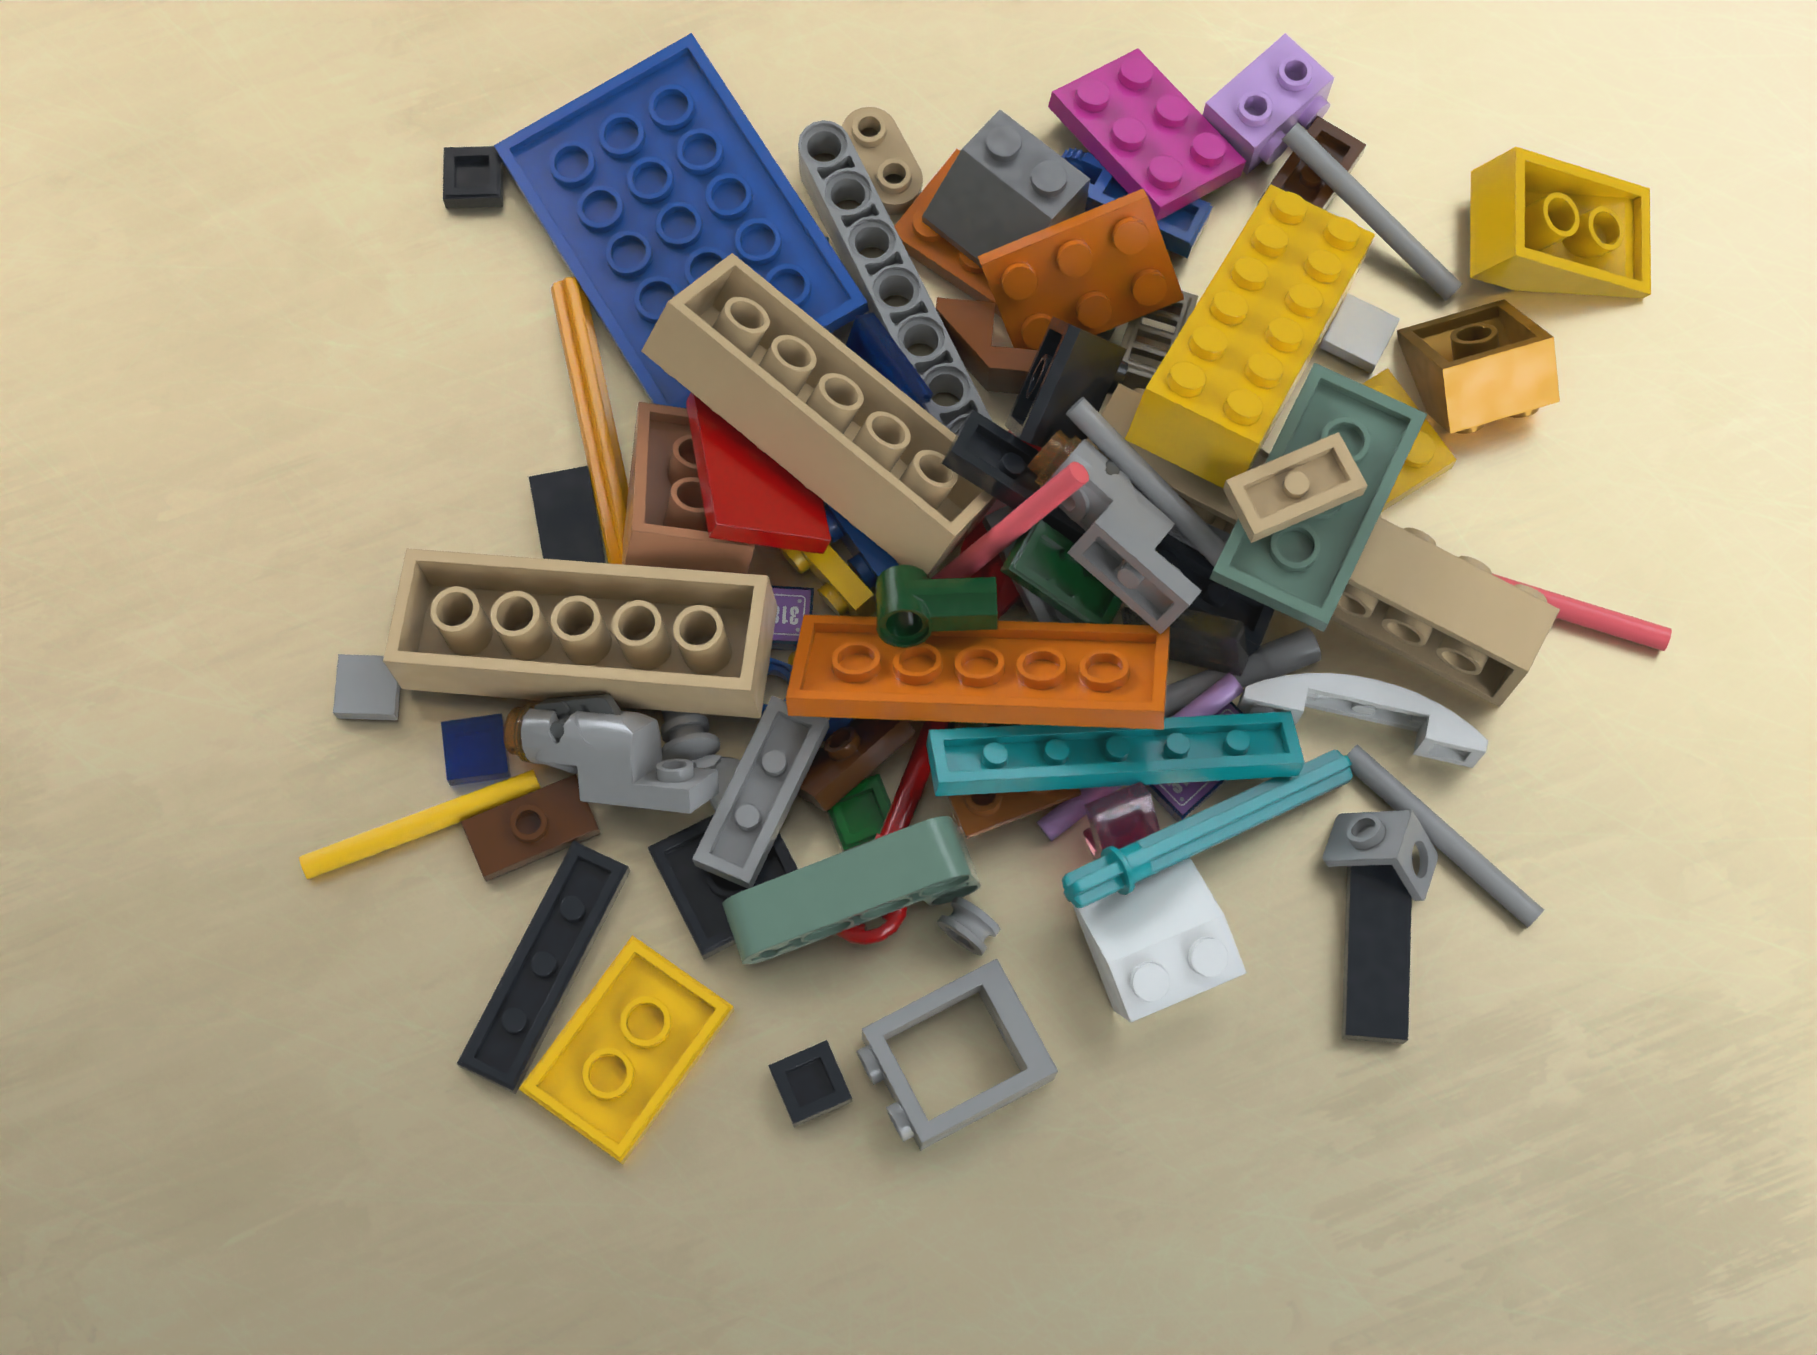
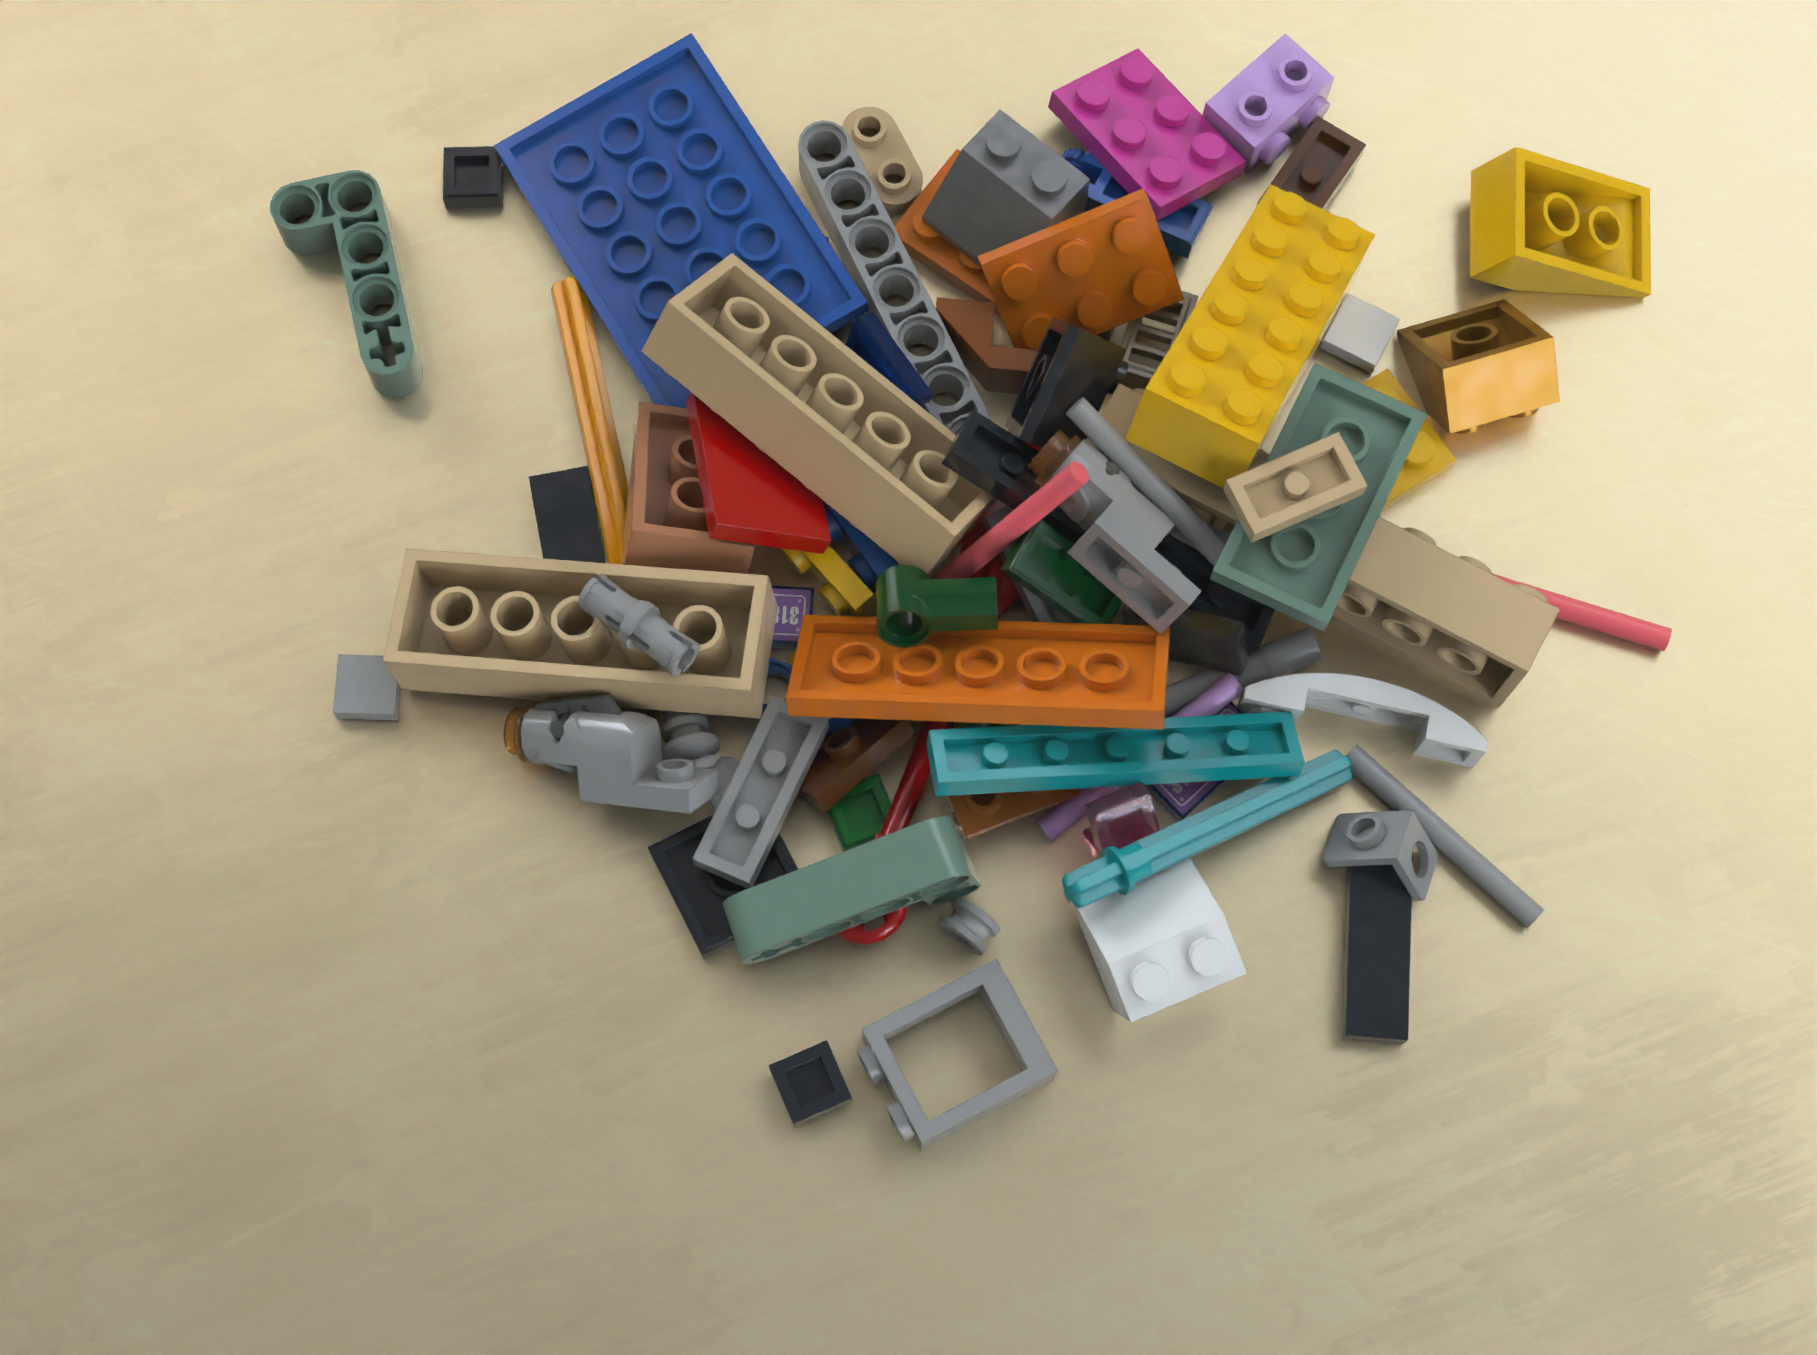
(367, 284): none -> sand green beam
(416, 825): yellow bar -> none
(475, 749): clear blue tile -> none
(529, 828): reddish brown plate -> none
(543, 967): black tile -> none
(627, 1049): yellow tile -> none
(638, 625): none -> light grey pin
(1371, 211): light grey piece -> none

